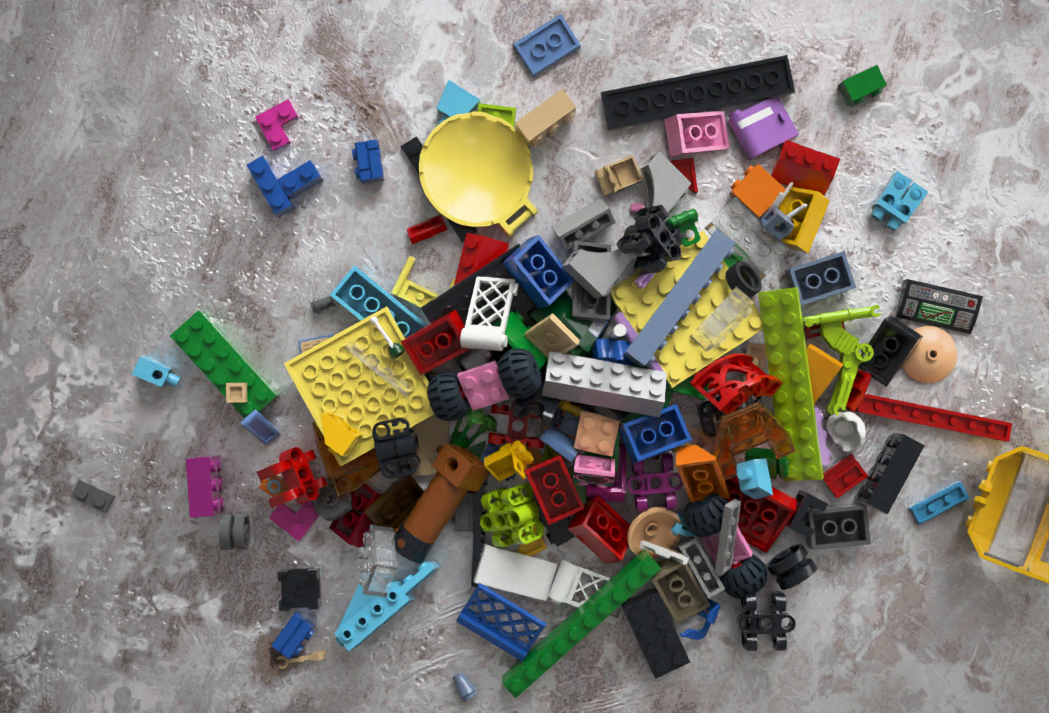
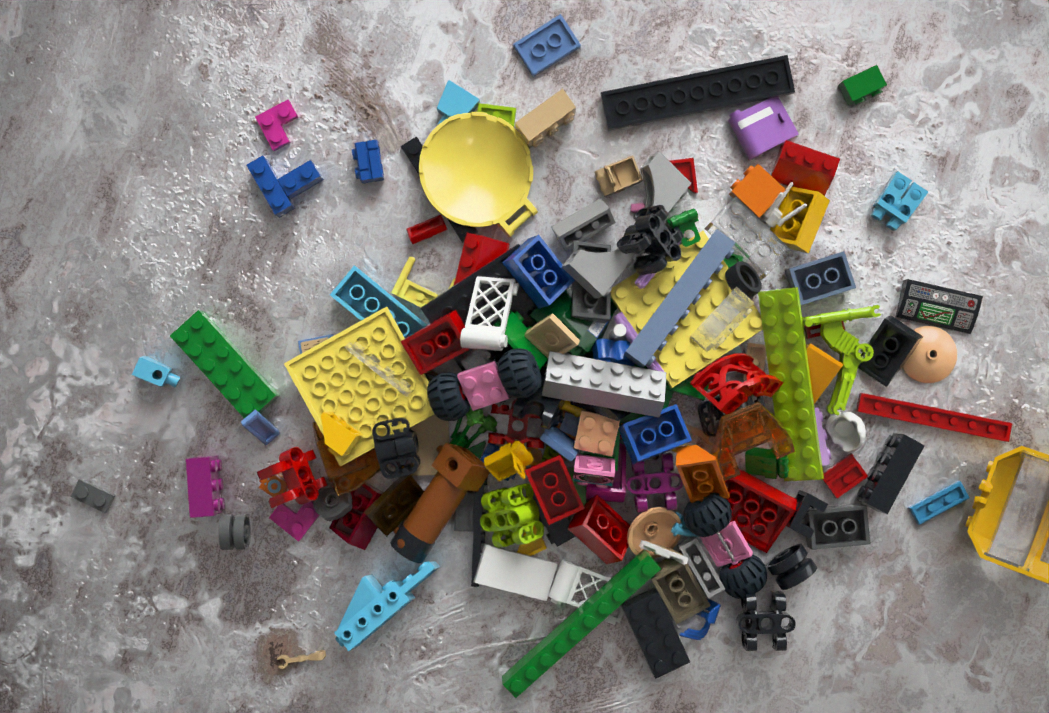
(236, 392): tan plate -> none
(293, 635): blue brick -> none
(300, 588): black panel -> none
(321, 304): dark grey pin -> none
(377, 561): clear brick -> none
(394, 349): hinge -> none
(464, 687): sand blue cone -> none
(494, 631): blue fence -> none
(696, 133): bright pink slope -> none
(727, 537): light grey tile -> none
(754, 478): medium azure torso -> none
(773, 217): sand blue brick -> none
(858, 390): red slope -> none

